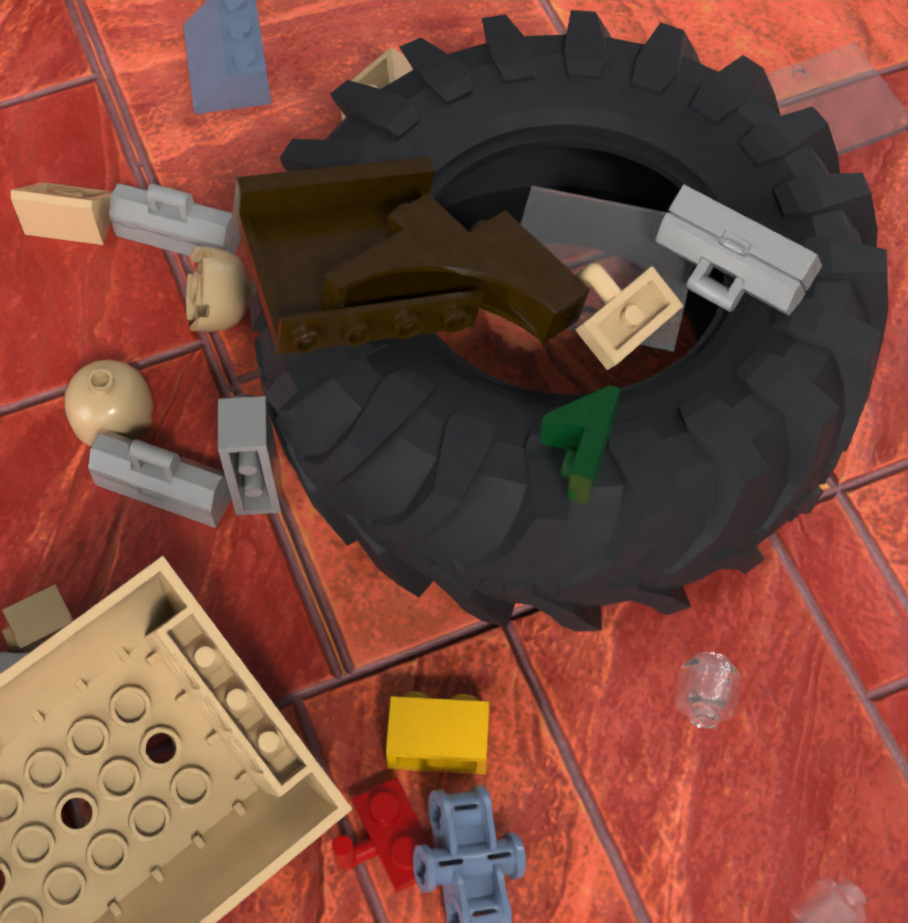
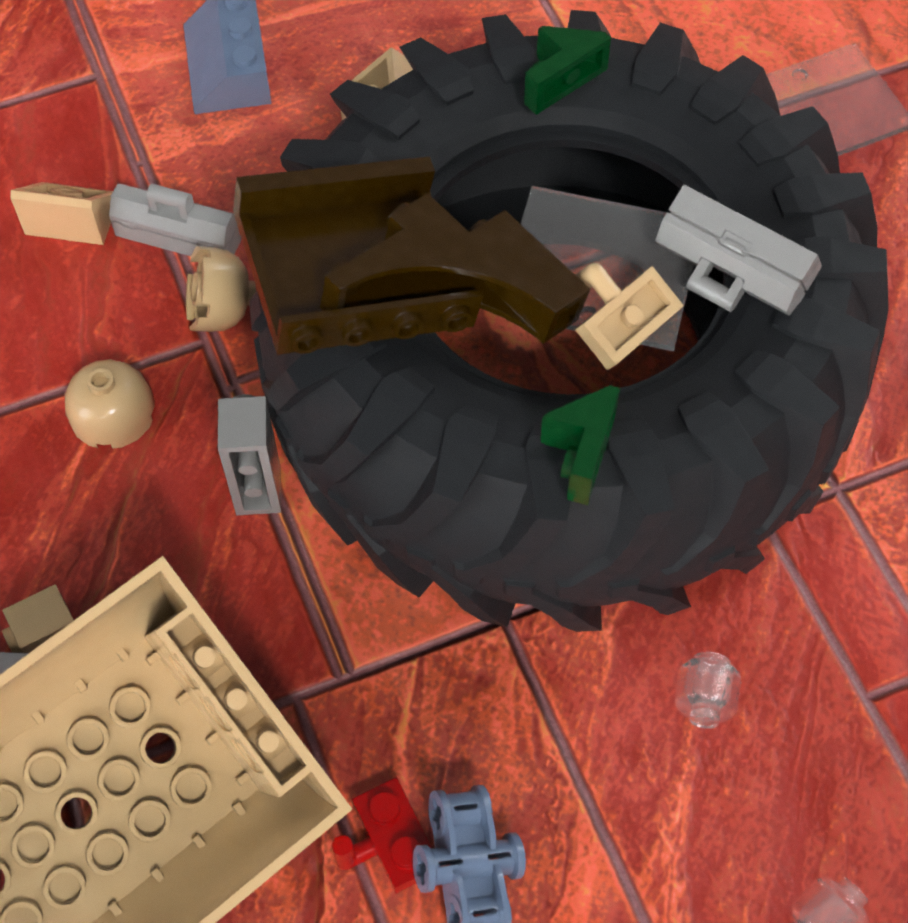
(159, 478): light grey piece -> none
(438, 734): yellow brick -> none
(565, 63): none -> dark green slope

